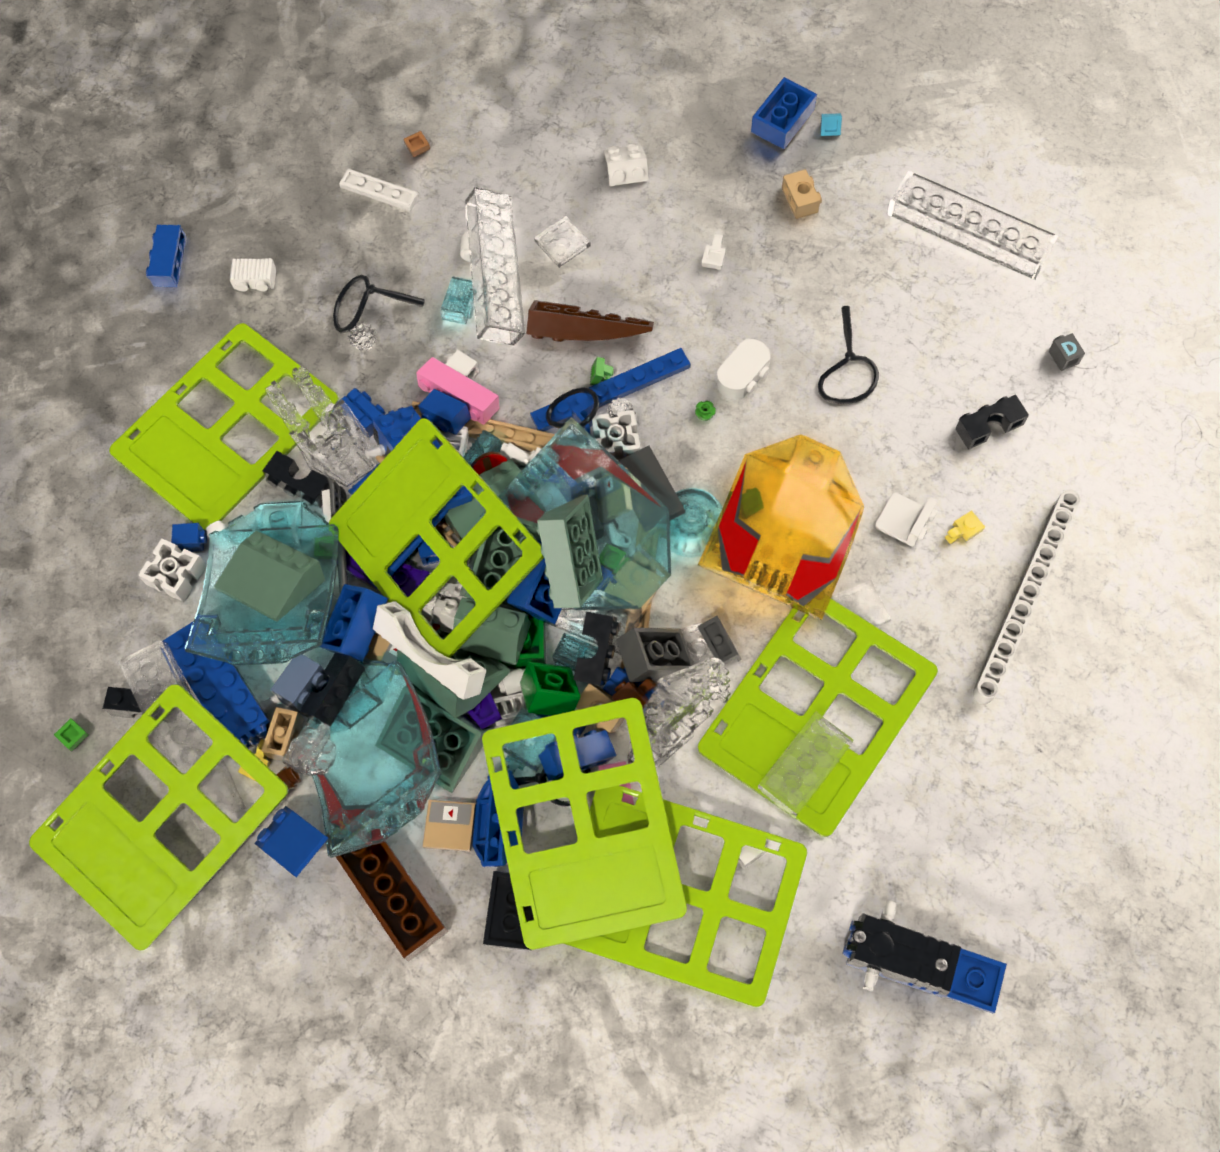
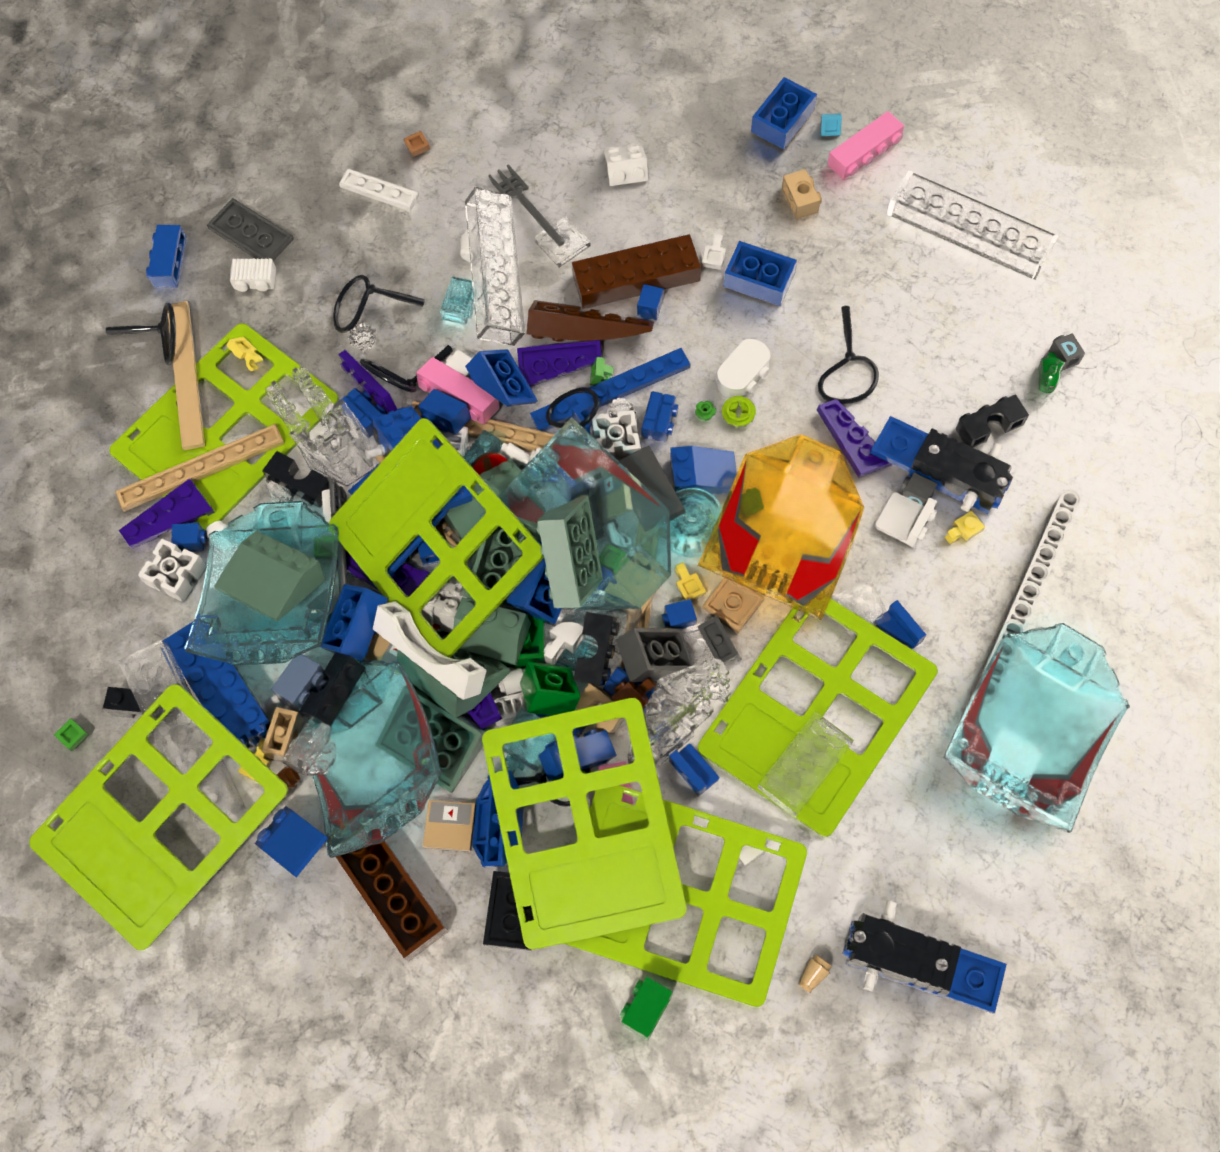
(168, 356): none -> black piece
(178, 507): none -> dark purple wing
(186, 380): none -> tan tile
(199, 467): none -> tan tile
(244, 349): none -> light yellow plate
(249, 231): none -> dark grey tile
(279, 493): none -> clear plate
(369, 384): none -> dark purple wing
(407, 385): none -> black piece
(500, 377): none -> blue slope
(518, 193): none -> dark grey piece
(553, 361): none -> dark purple wing
(565, 636): none -> white brick
(625, 272): none -> reddish brown brick
(646, 1007): none -> green brick
(650, 302): none -> blue brick
(658, 417): none -> blue brick
(679, 615): none -> blue brick
(688, 585): none -> light yellow plate
(693, 769): none -> blue panel
(702, 469): none -> blue slope
(730, 407): none -> lime gear
(732, 604): none -> tan tile
(759, 273): none -> blue brick
(814, 973): none -> tan cone
(851, 438): none -> dark purple wing
(865, 145): none -> bright pink brick
(903, 626): none -> blue panel
(918, 488): none -> dark grey brick
(956, 467): none -> piece
(1039, 724): none -> clear light blue windscreen
(1050, 372): none -> green animal

